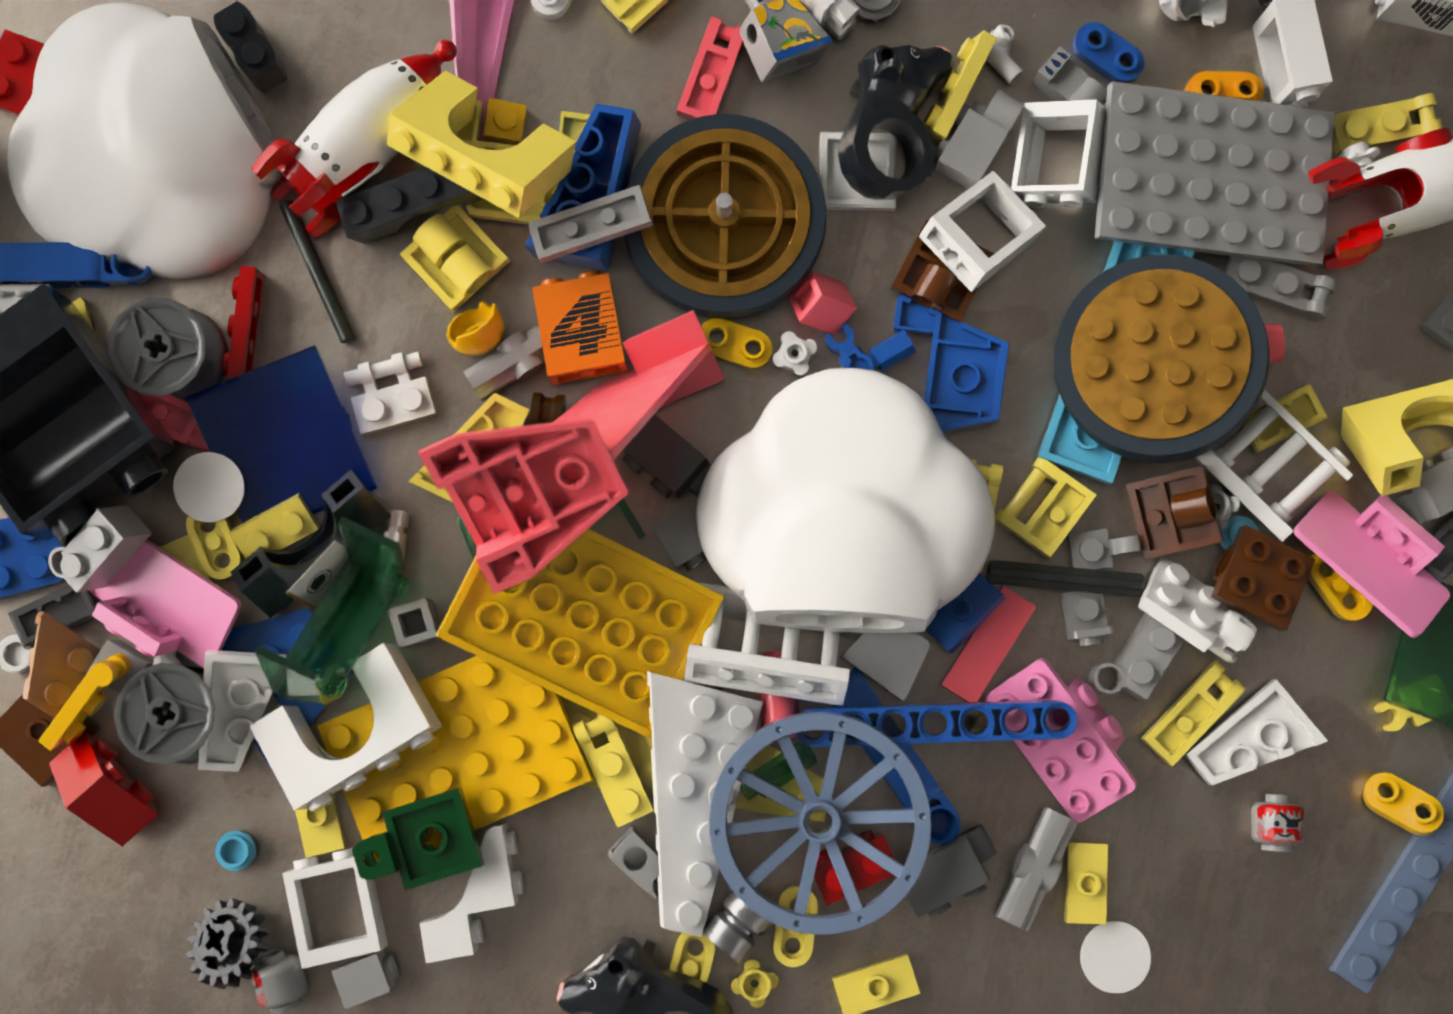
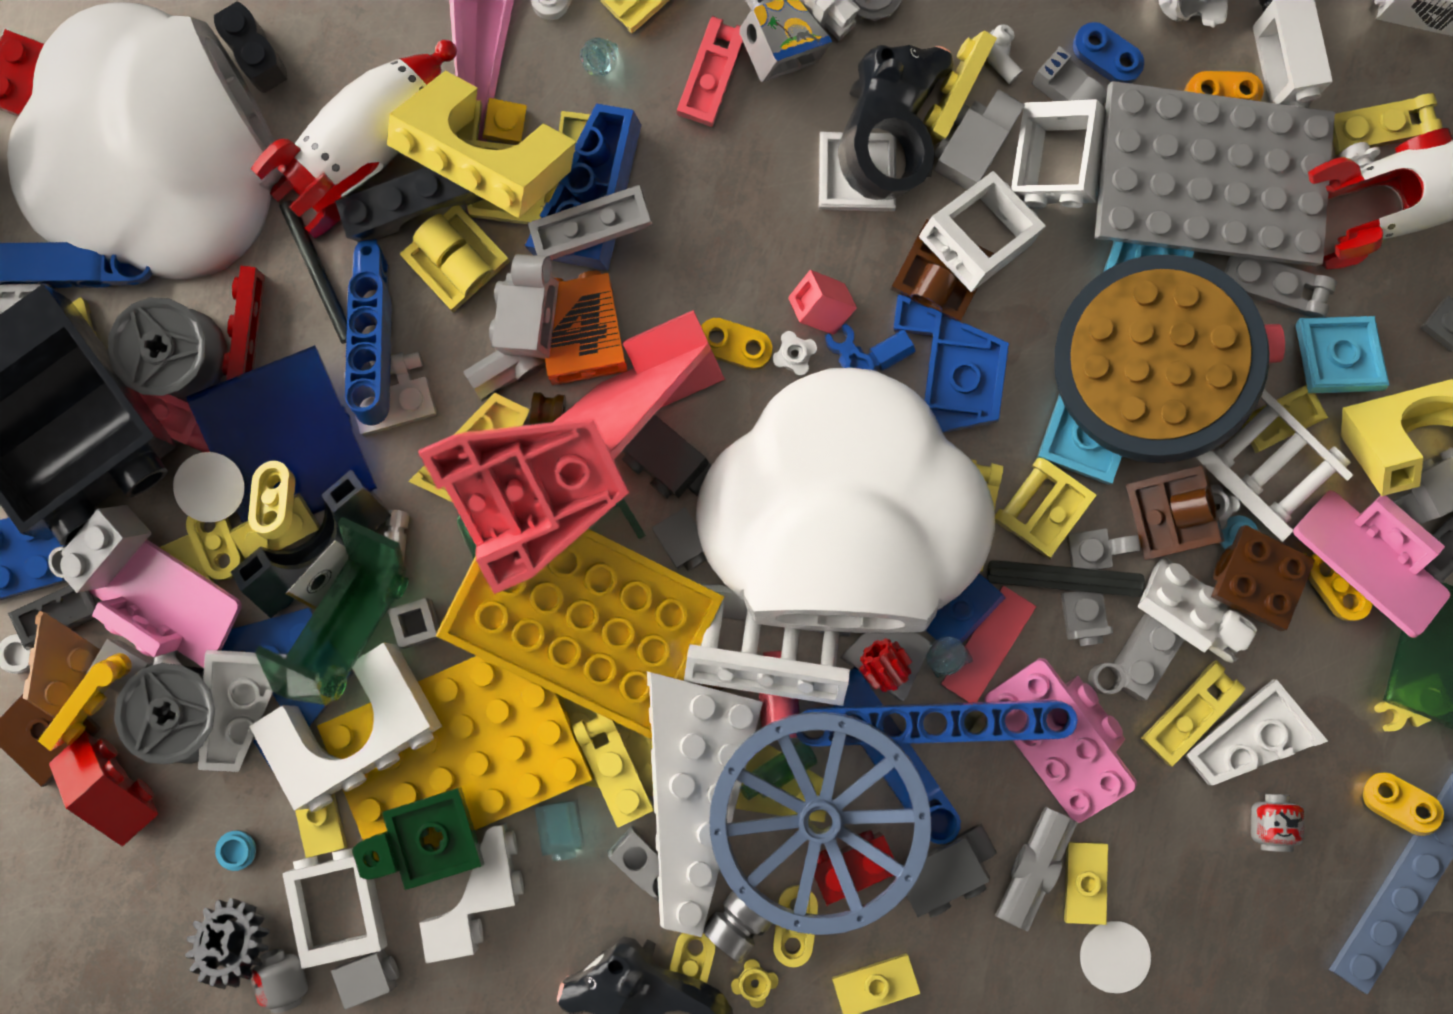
(269, 502): none -> light yellow plate
(368, 274): none -> blue piece
(476, 330): yellow hair -> none
(525, 308): none -> light grey hinge
(560, 829): none -> clear light blue brick
(599, 56): none -> clear light blue plate
(730, 216): pearl gold wheel -> none
(885, 665): none -> red gear
(947, 656): none -> clear light blue plate
(1342, 354): none -> medium azure tile

